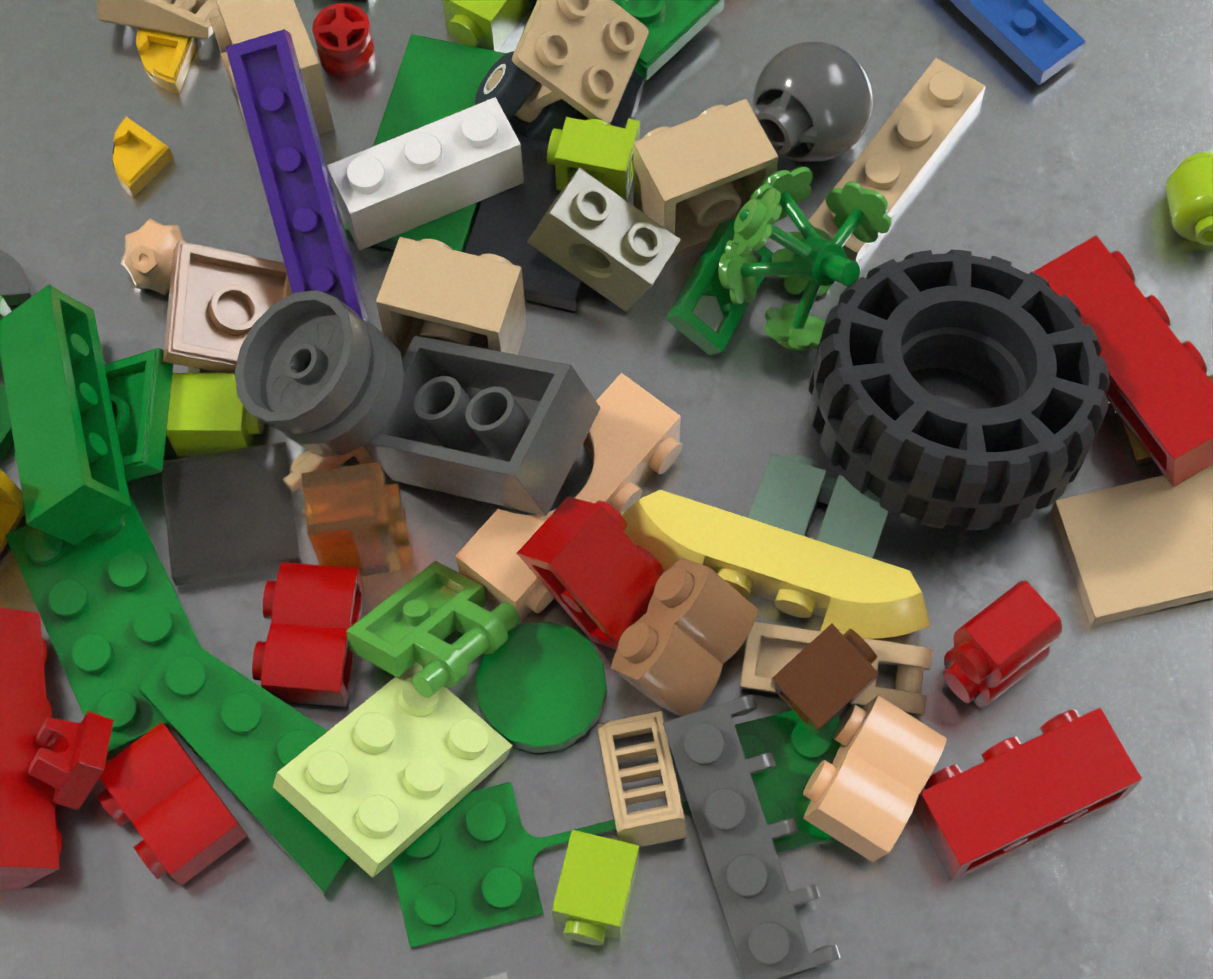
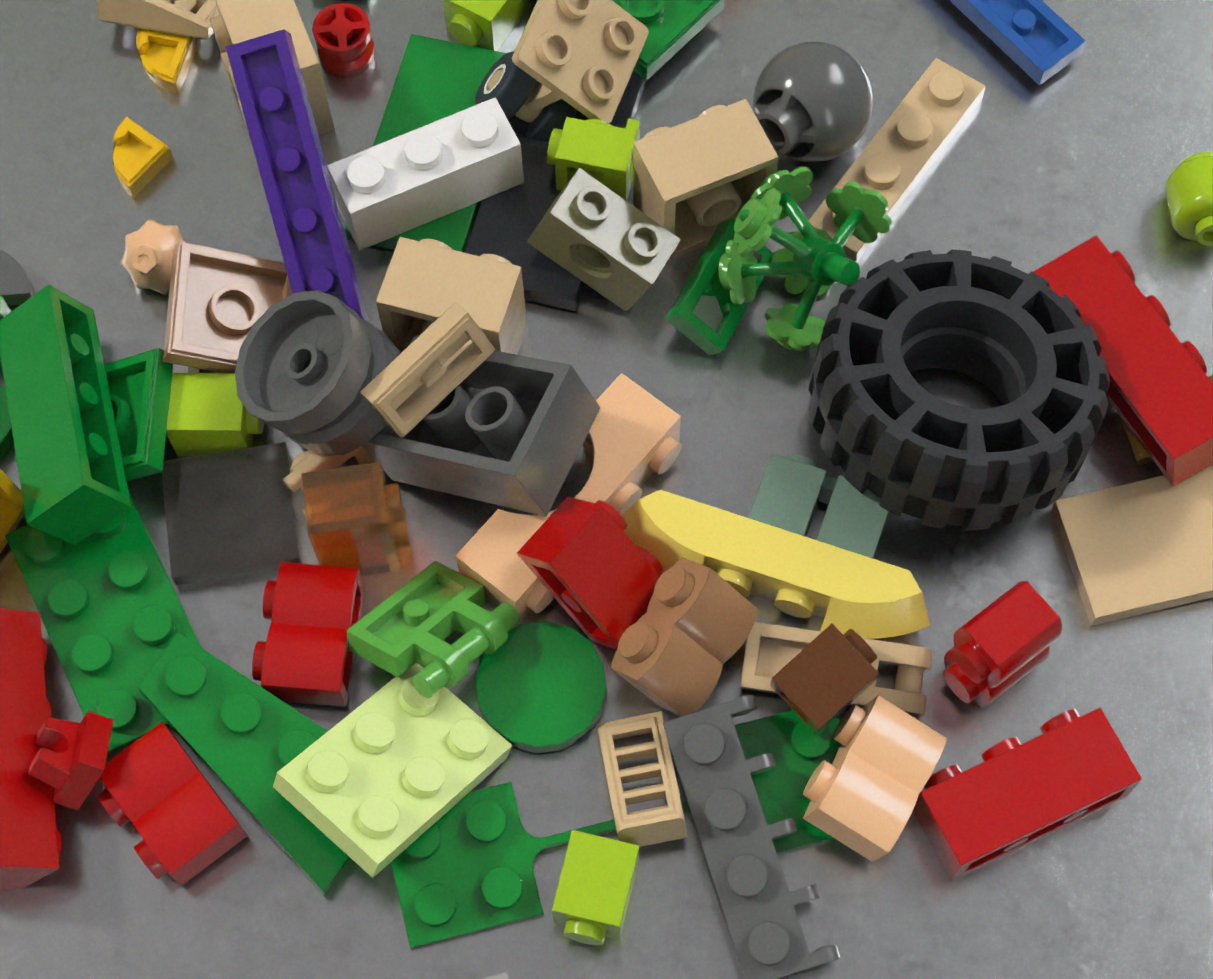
(428, 370): none -> tan tile

